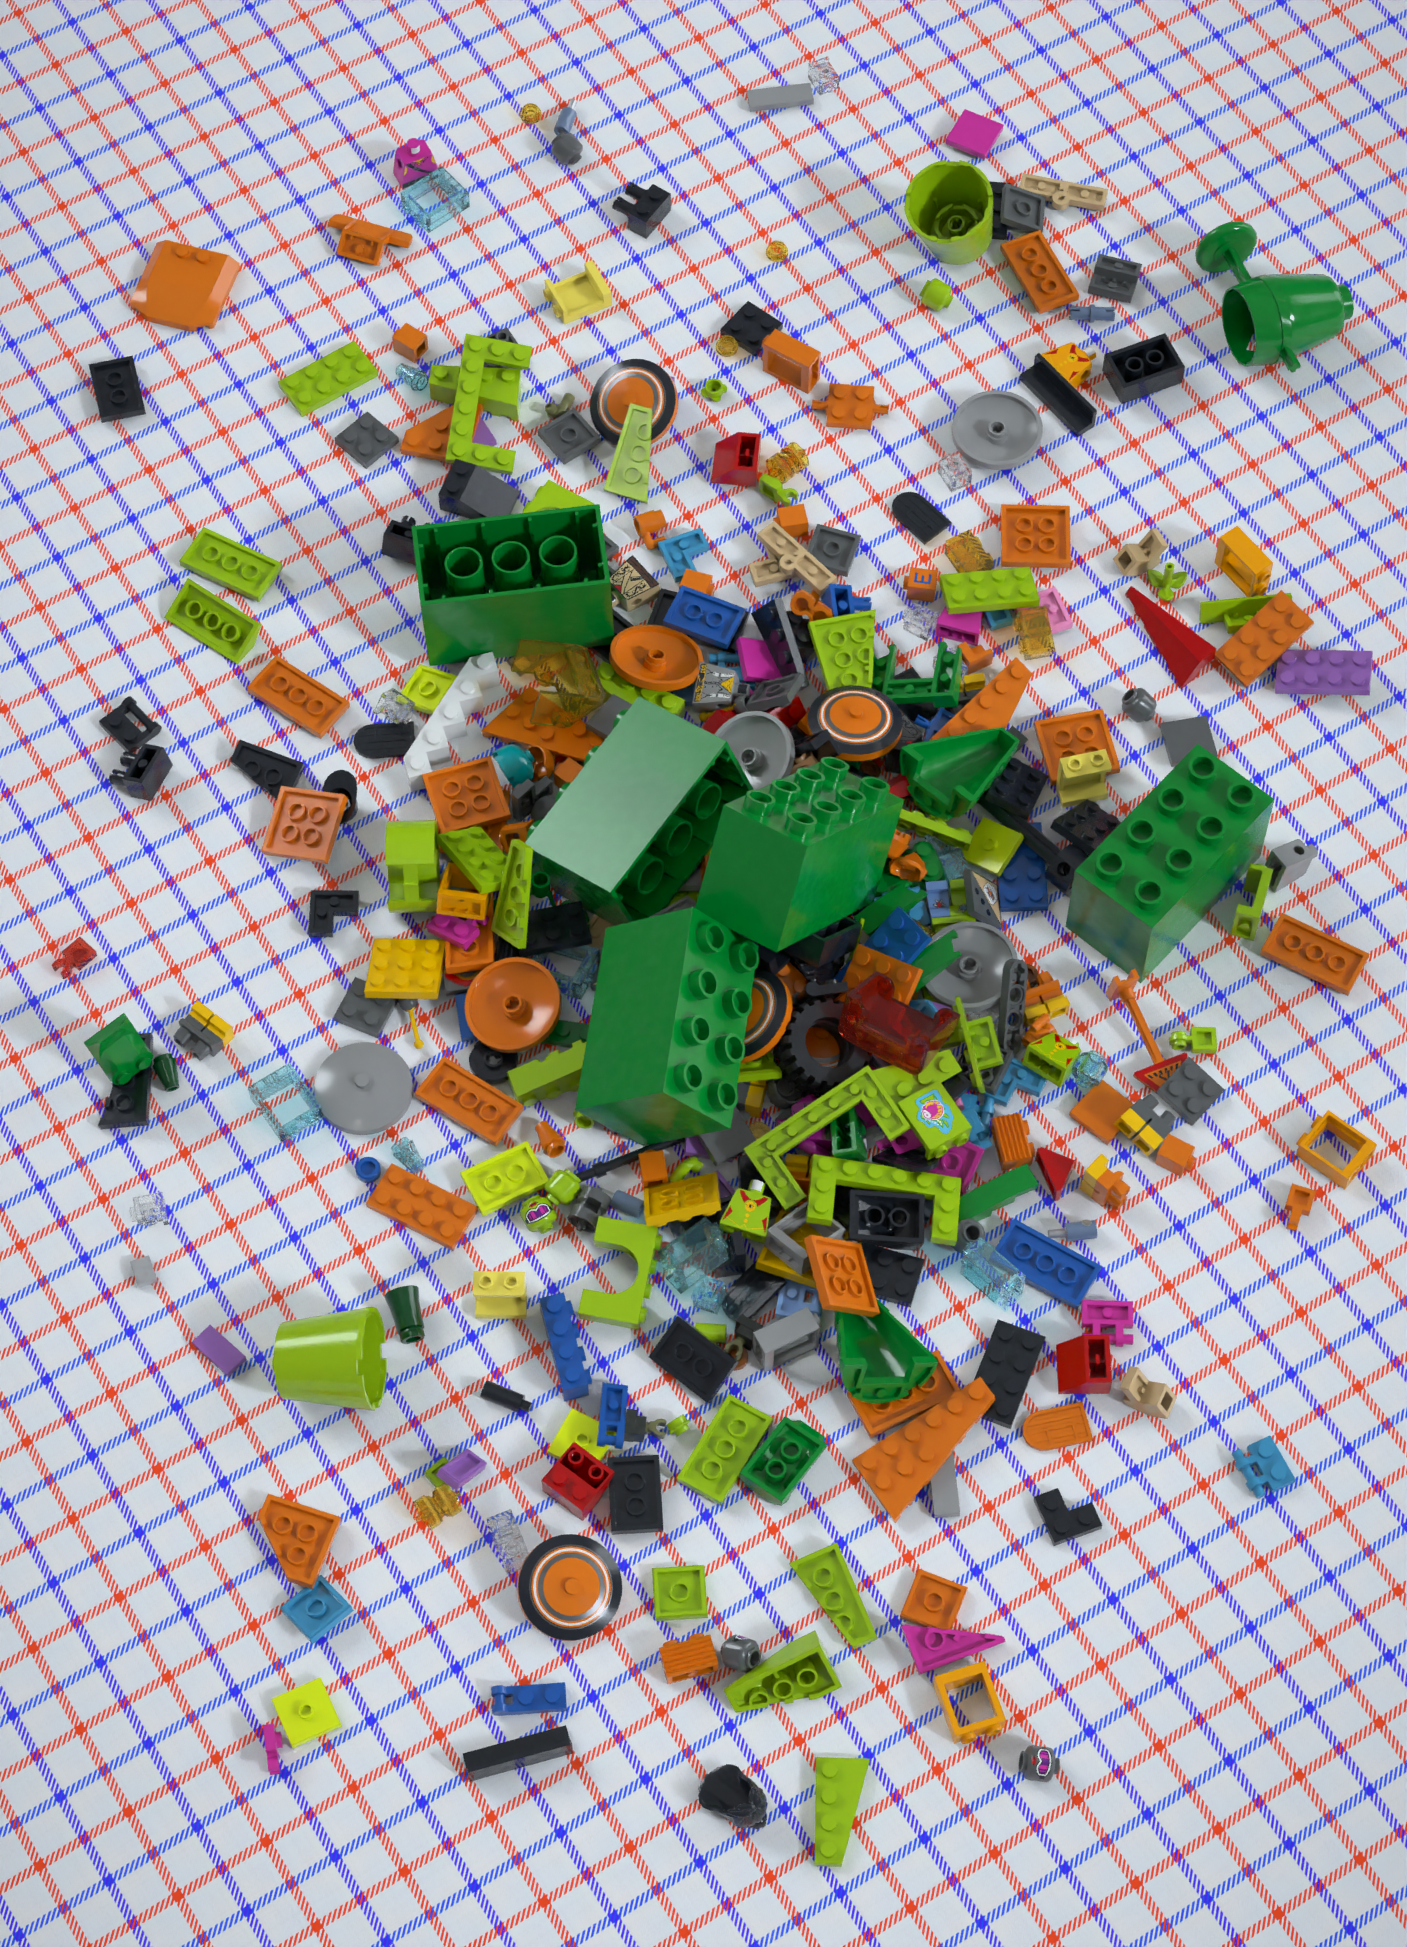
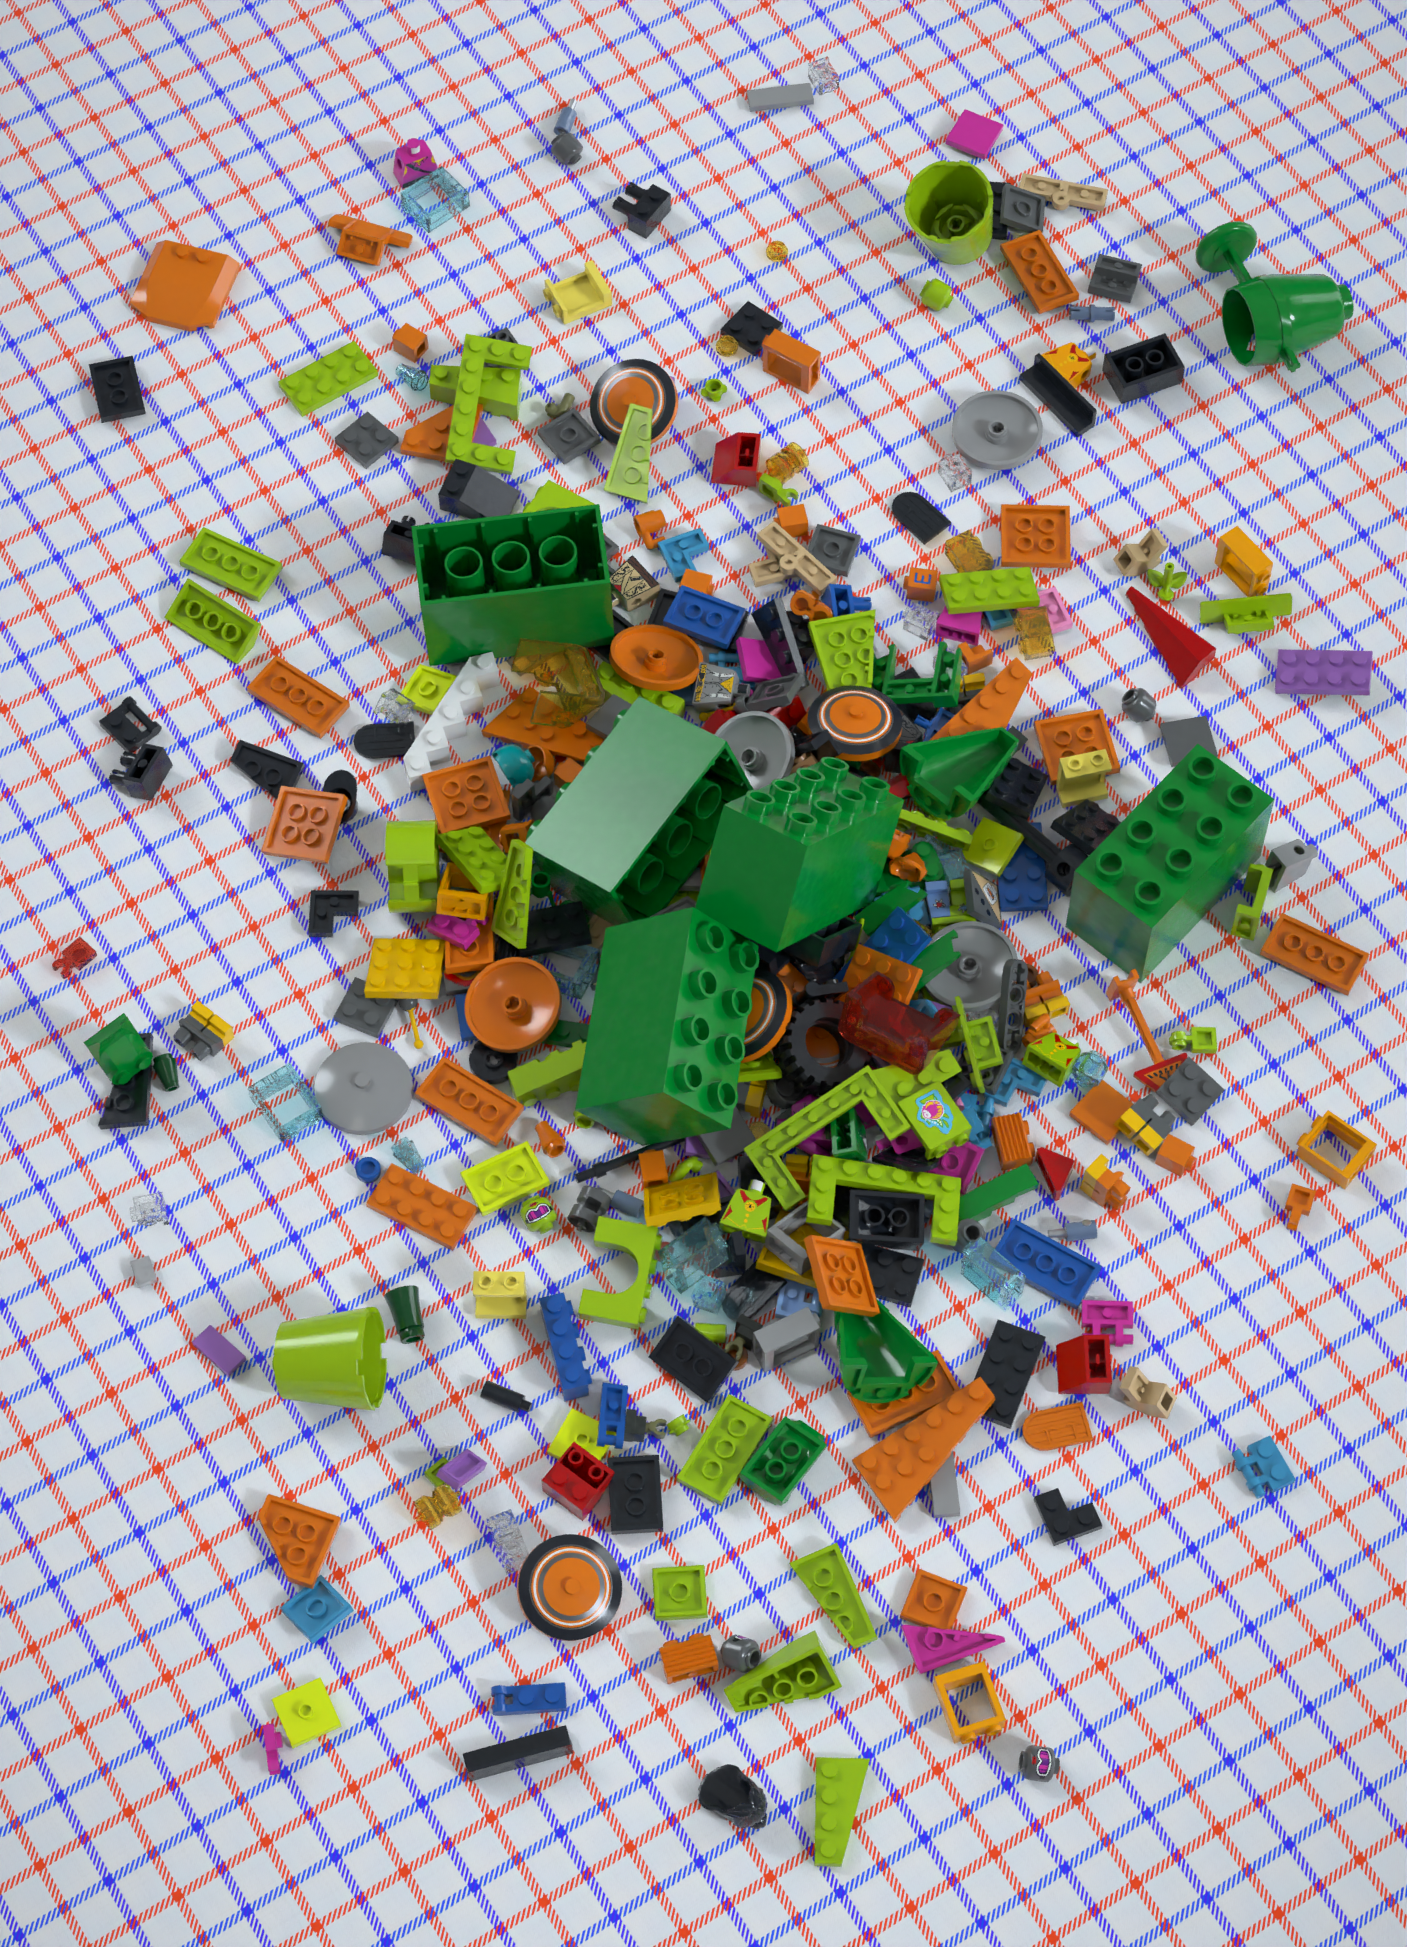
(530, 113): clear yellow plate -> none
(562, 1187): lime head -> none
(850, 406): orange plate -> none
(1264, 638): orange plate -> none

